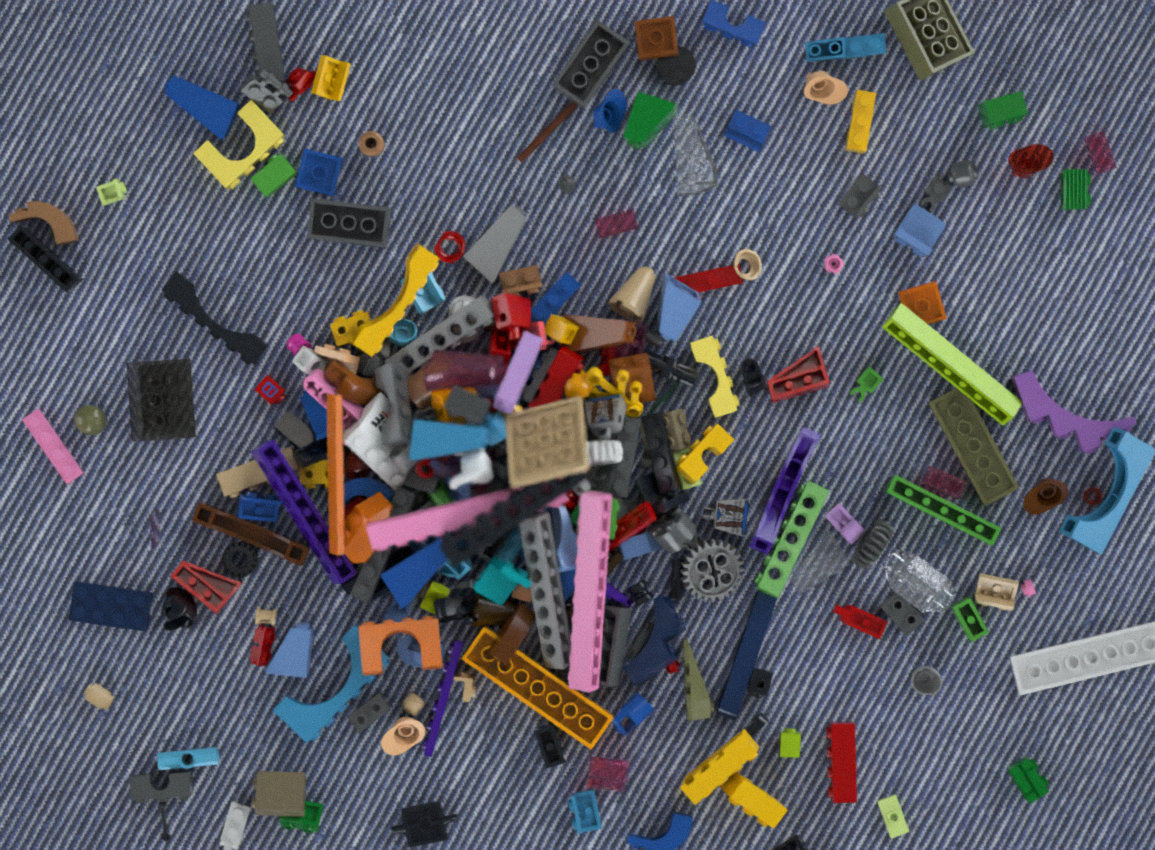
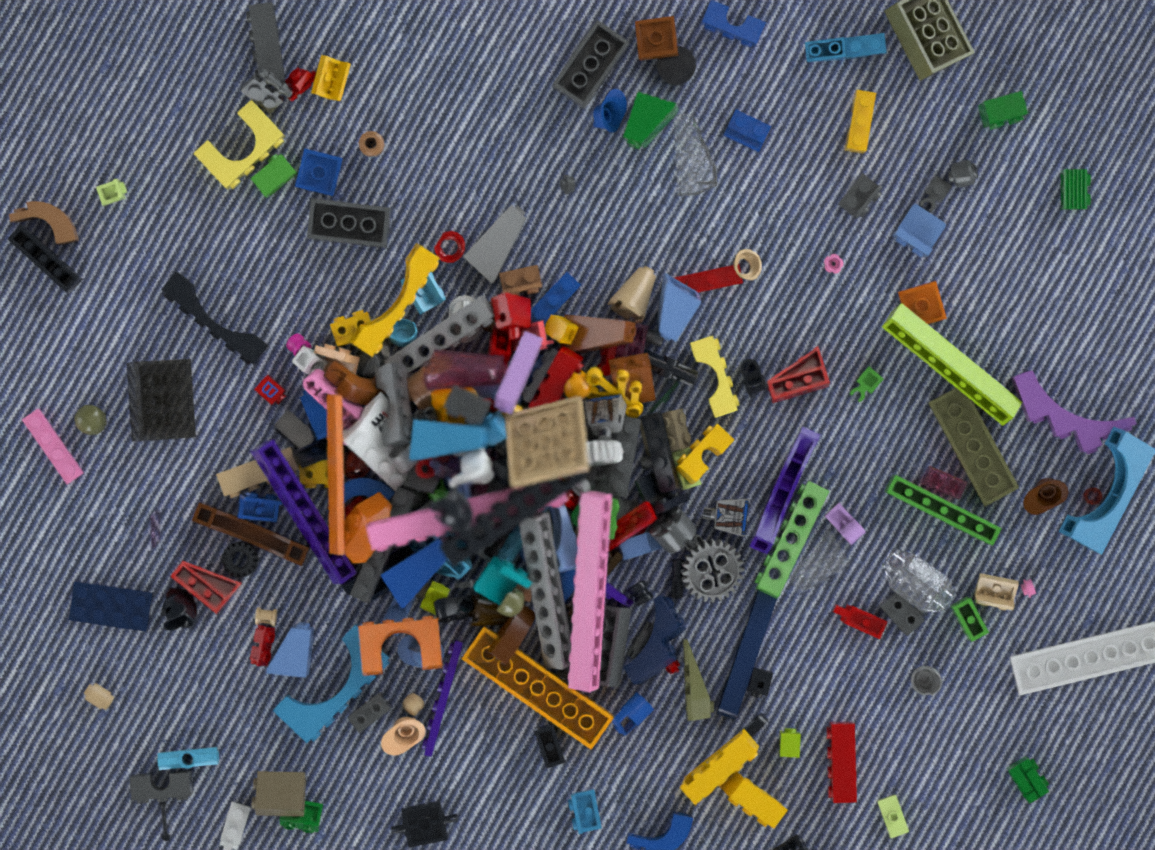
(206, 106): blue slope -> none
(454, 512): none -> black helmet
(469, 689): tan bracket -> none
(512, 603): none -> olive hair
(546, 132): copper bar -> none
(608, 774): clear pink brick -> none
(616, 223): clear pink brick -> none
(824, 88): light nougat piece -> none
(872, 544): dark grey gear -> none
(1030, 160): clear red piece -> none
(1100, 152): clear pink plate -> none

